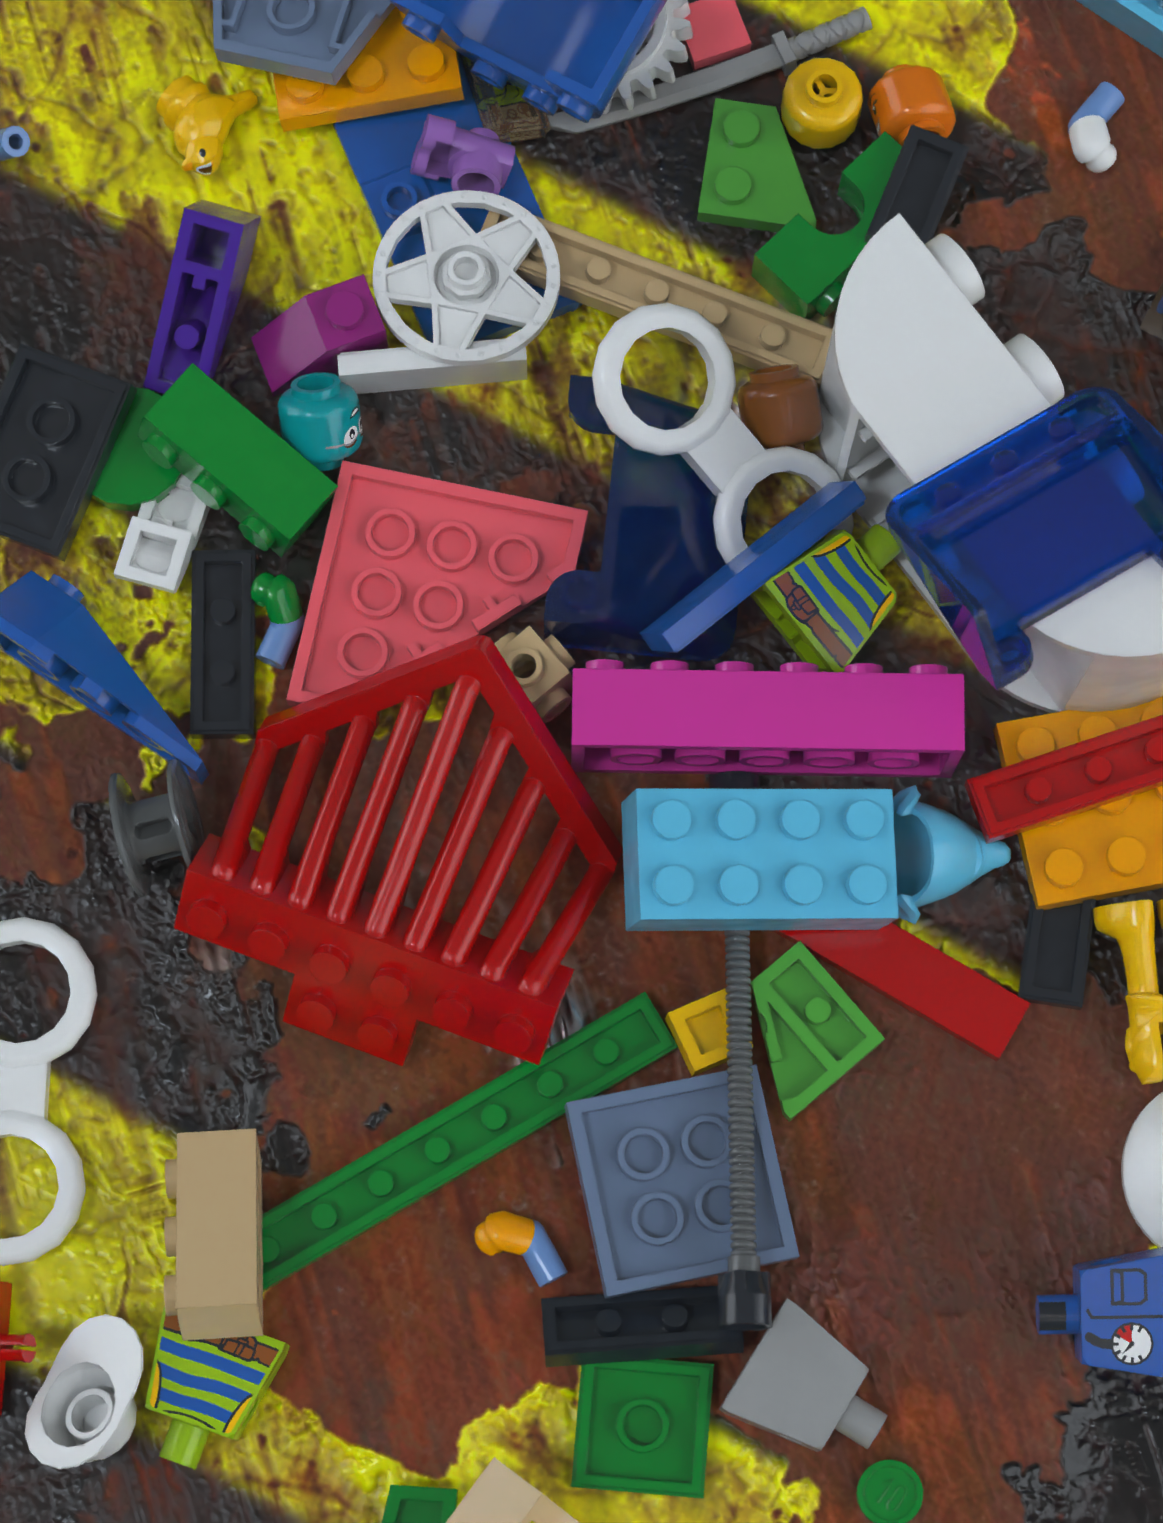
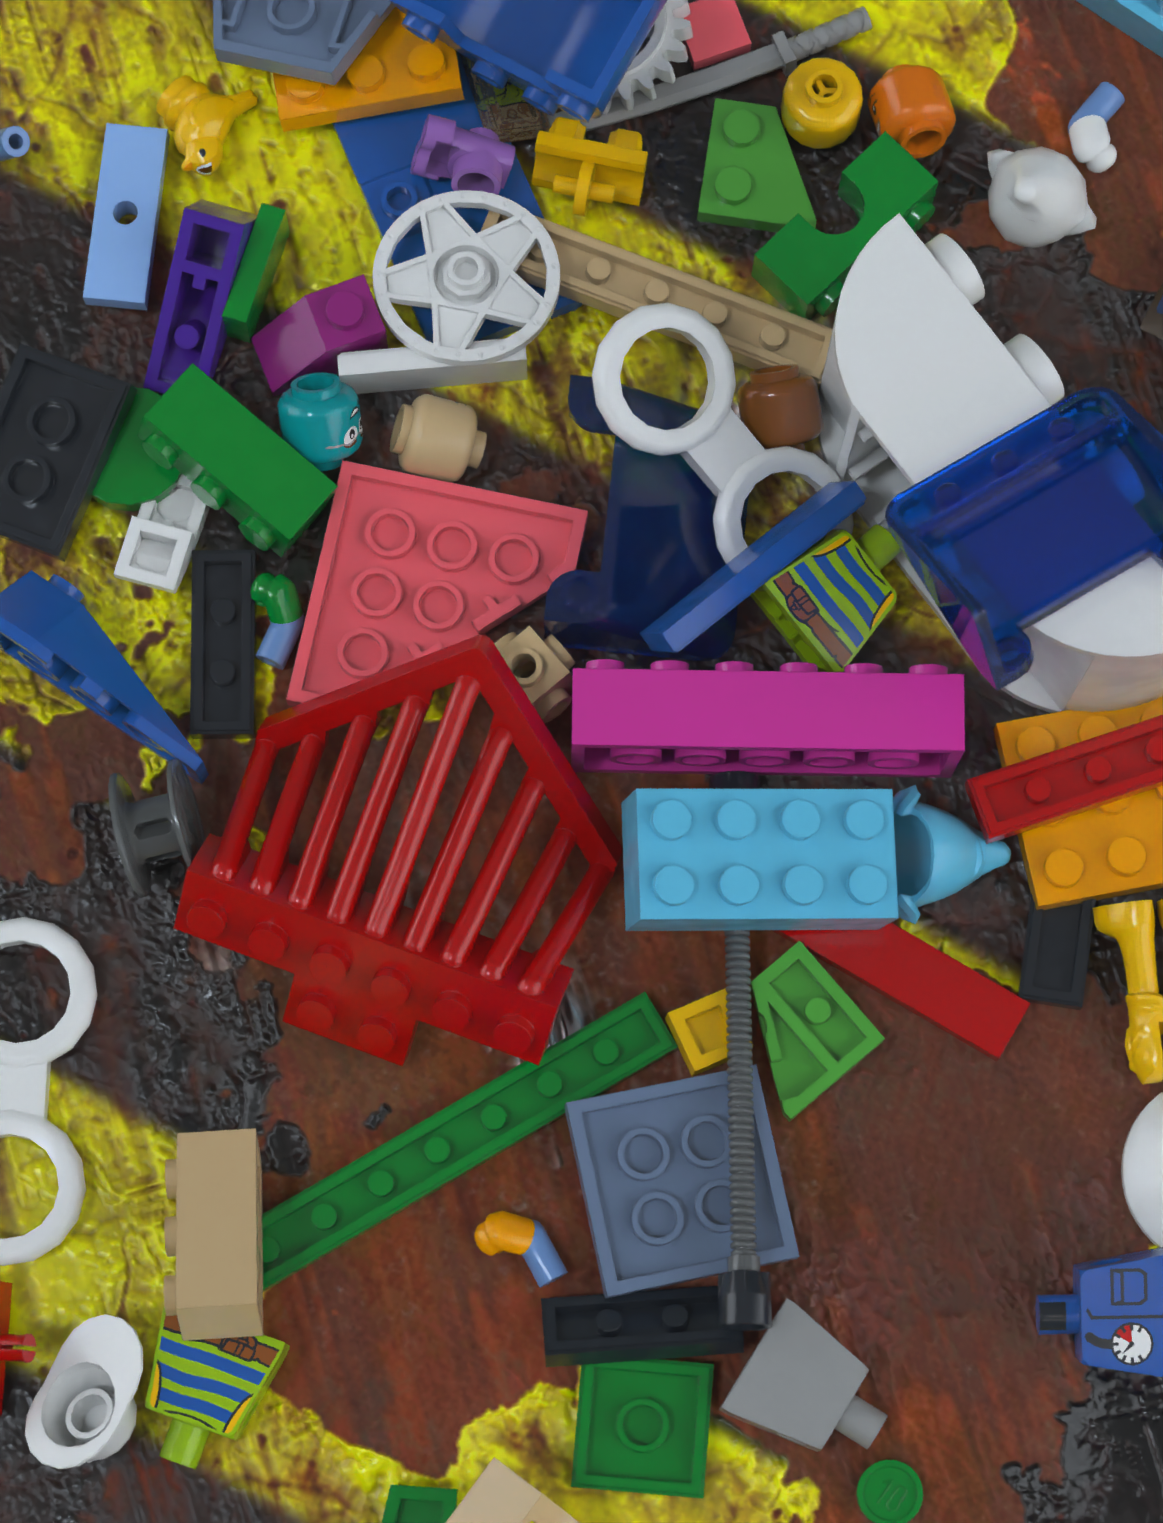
(127, 184): none -> light blue tile
(256, 273): none -> green tile
(437, 438): none -> tan head
(589, 167): none -> yellow hips
(920, 183): black tile -> none
(1037, 196): none -> white hat

